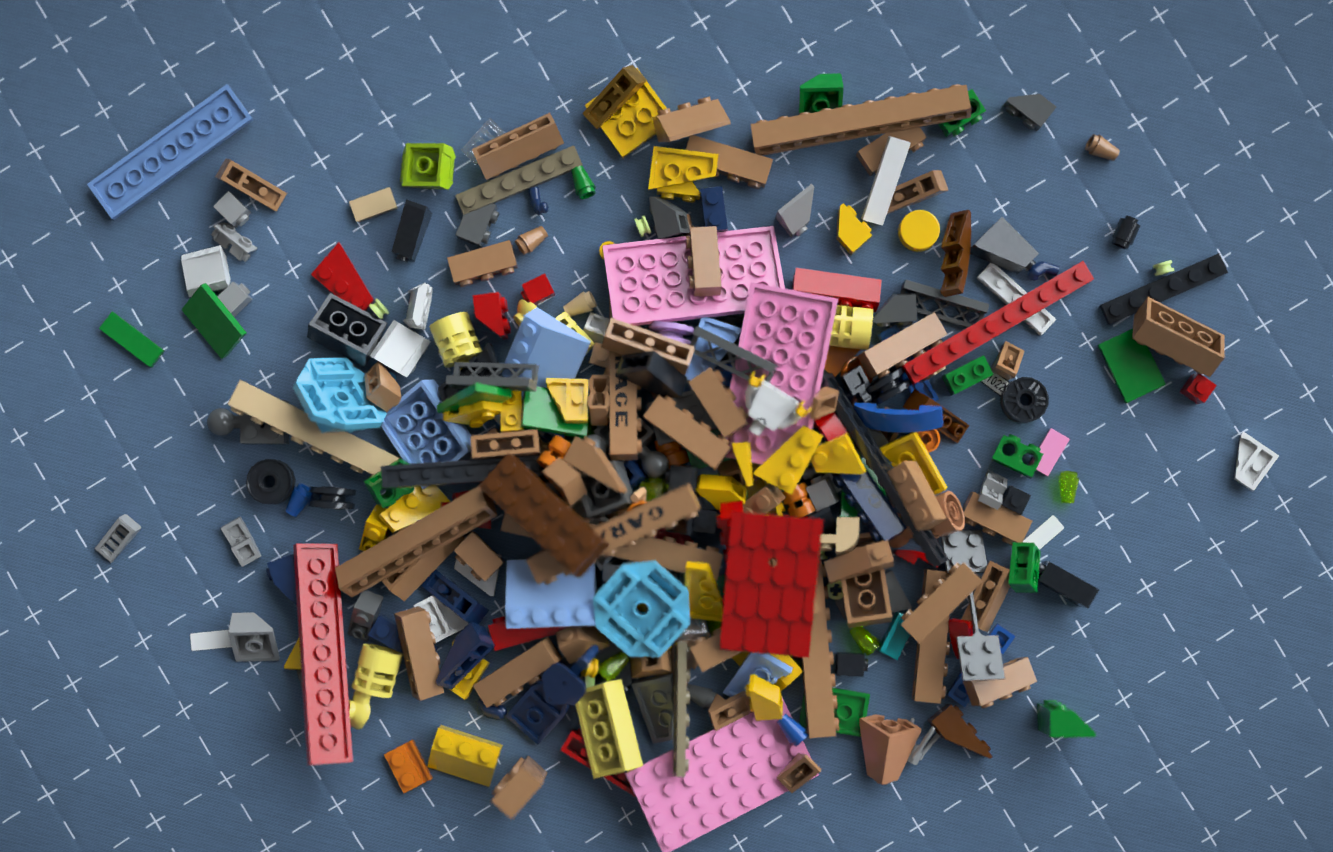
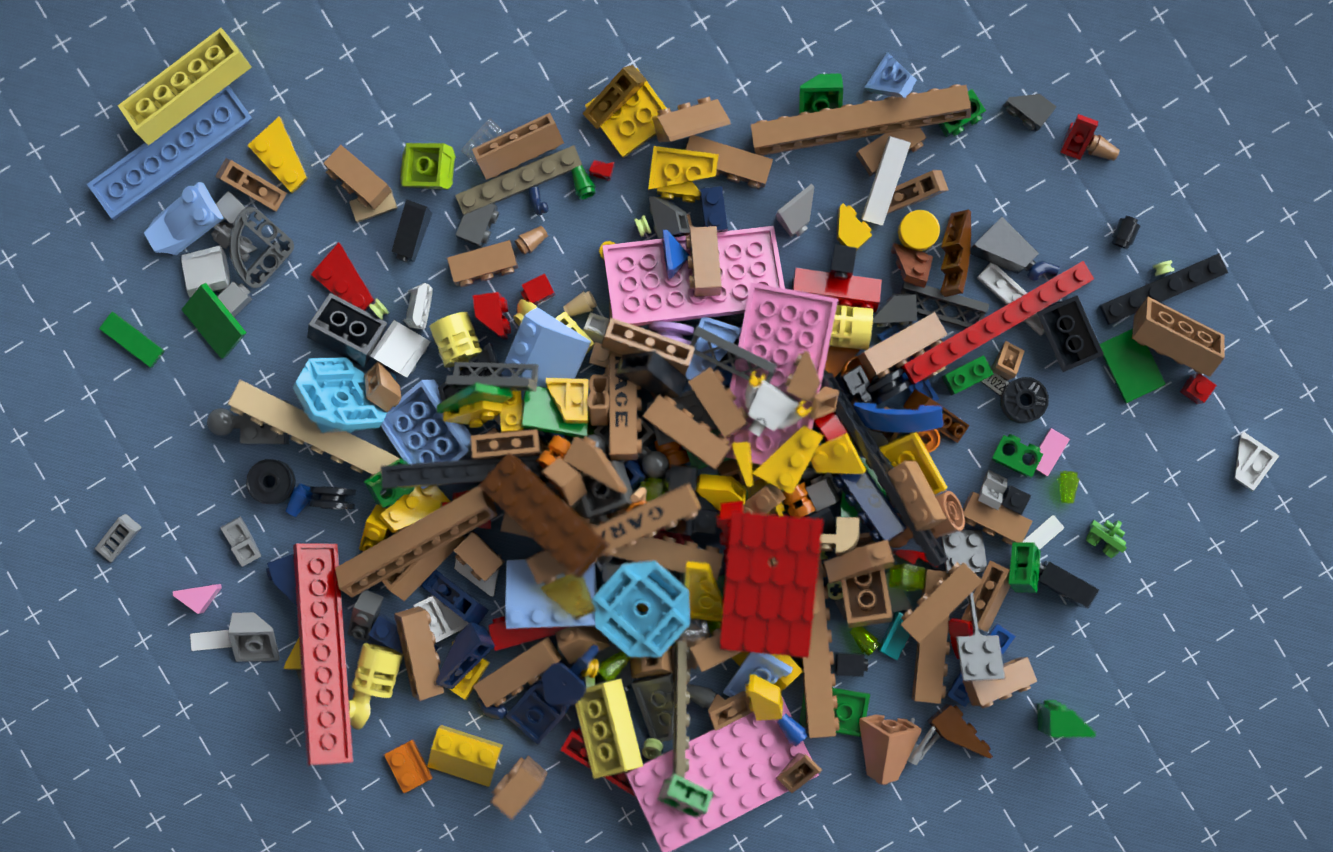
(183, 221): none -> light blue slope
(184, 86): none -> light yellow brick
(198, 598): none -> bright pink slope
(271, 250): none -> dark grey beam
(278, 154): none -> yellow wing
(356, 178): none -> medium nougat brick
(571, 595): none -> clear yellow wing
(602, 170): none -> red slope
(652, 748): none -> yellowish green bush
(674, 254): none -> blue slope
(685, 796): none -> green brick
(805, 379): none -> medium nougat slope
(843, 261): none -> black slope
(891, 79): none -> light blue wing
(907, 577): none -> clear neon green brick
(913, 264): none -> copper wing
(1070, 333): none -> black slope
(1079, 136): none -> red slope
(1114, 542): none -> bright green hips

